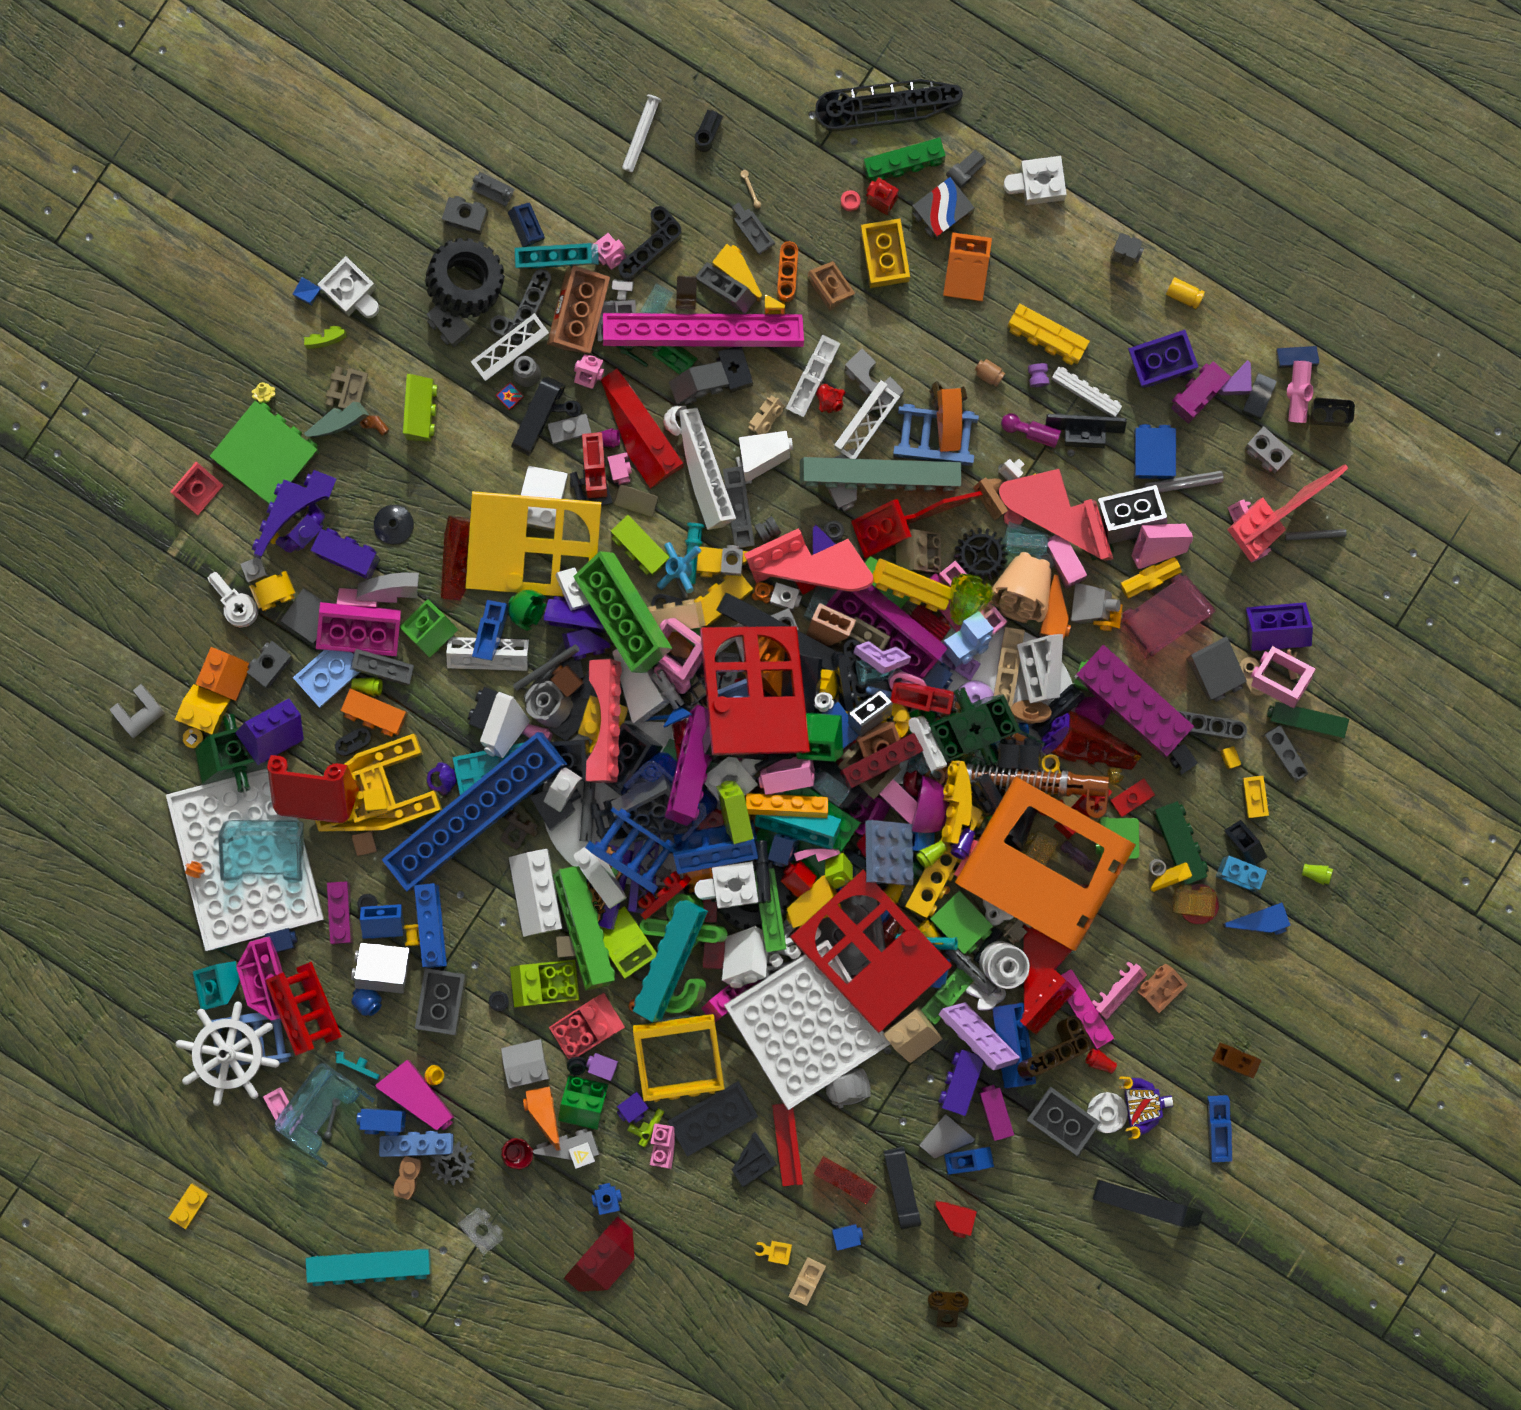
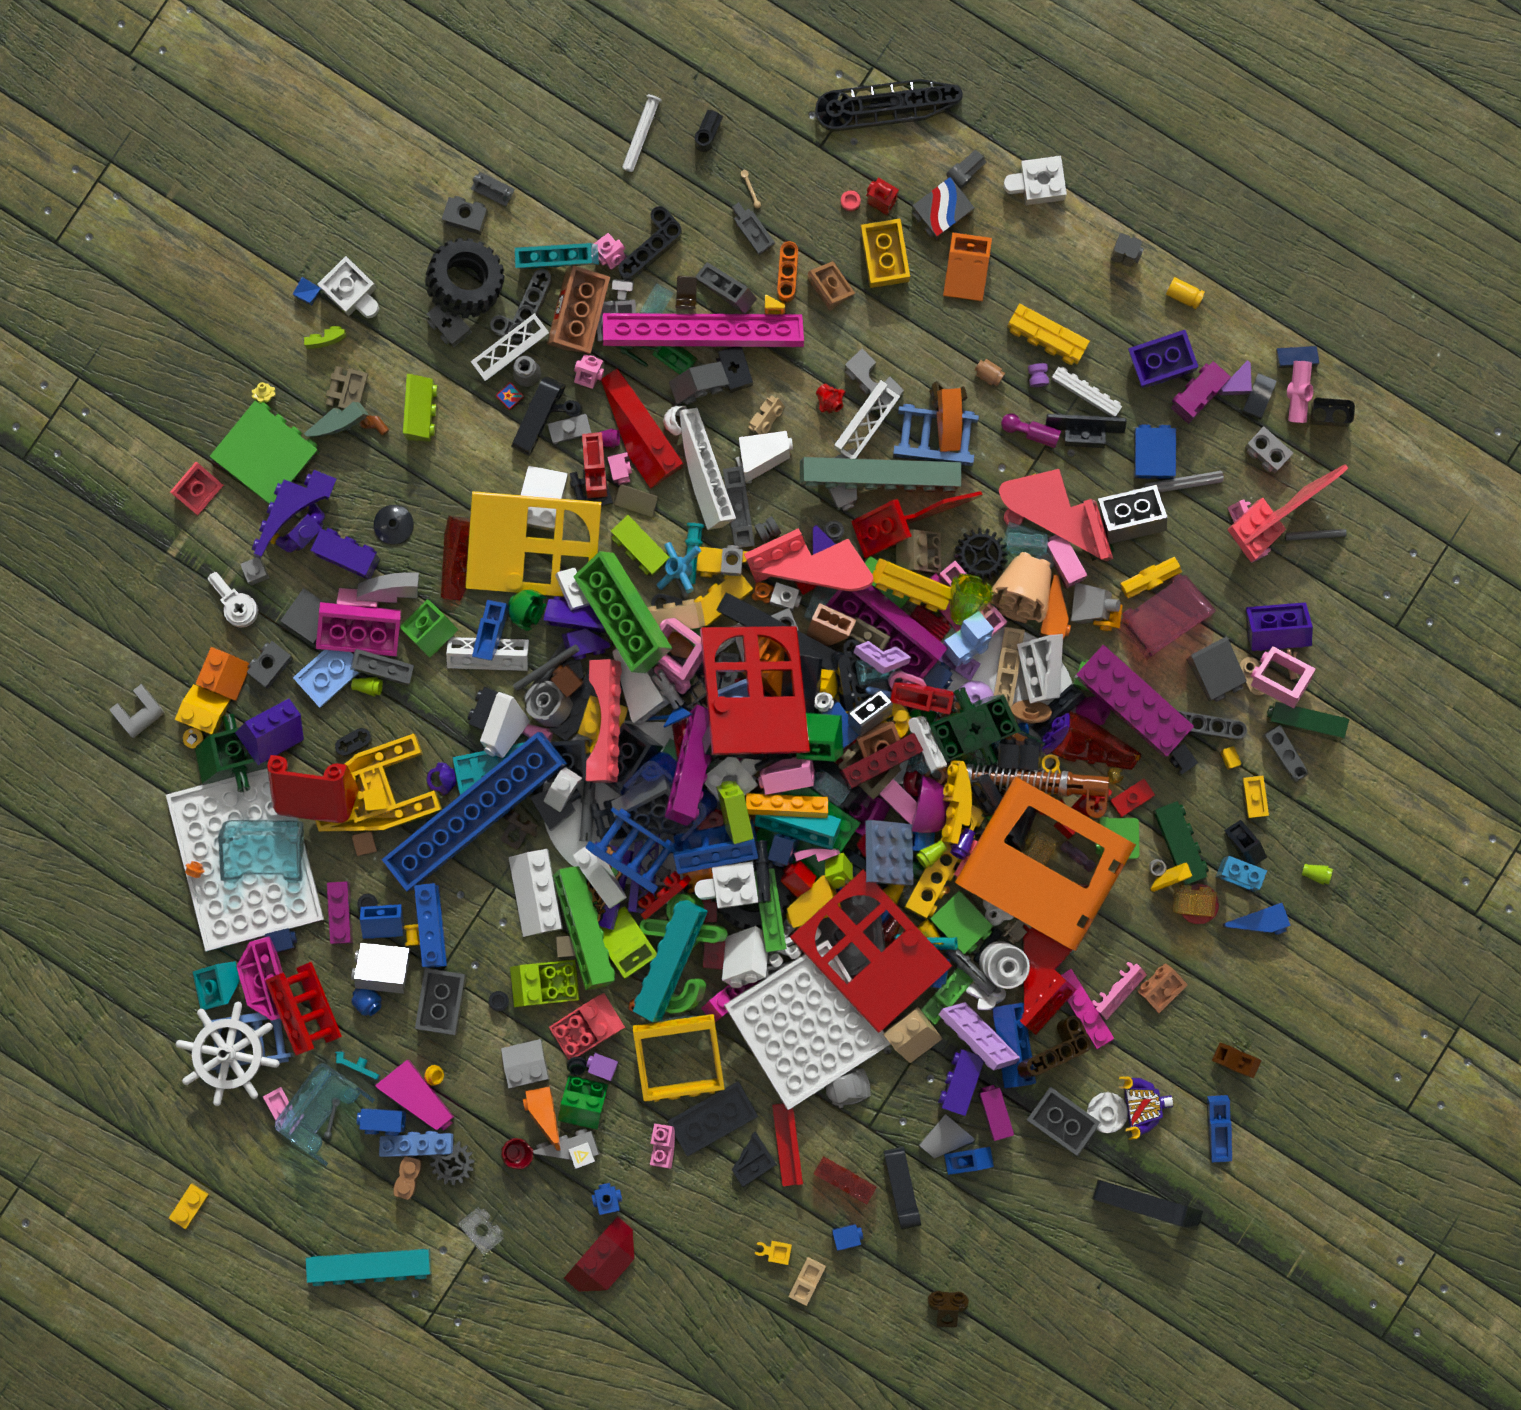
(272, 590): yellow brick -> none
(373, 713): orange brick -> none
(526, 224): dark blue slope -> none
(632, 1108): dark purple brick -> none
(646, 1128): lime hose -> none
(733, 264): yellow slope -> none
(813, 375): white slope -> none
(905, 160): green brick -> none
(957, 1218): red slope -> none
(990, 498): medium nougat tile -> none
(1011, 470): white tile -> none
(1098, 1060): red cone -> none
(1160, 543): bright pink slope -> none

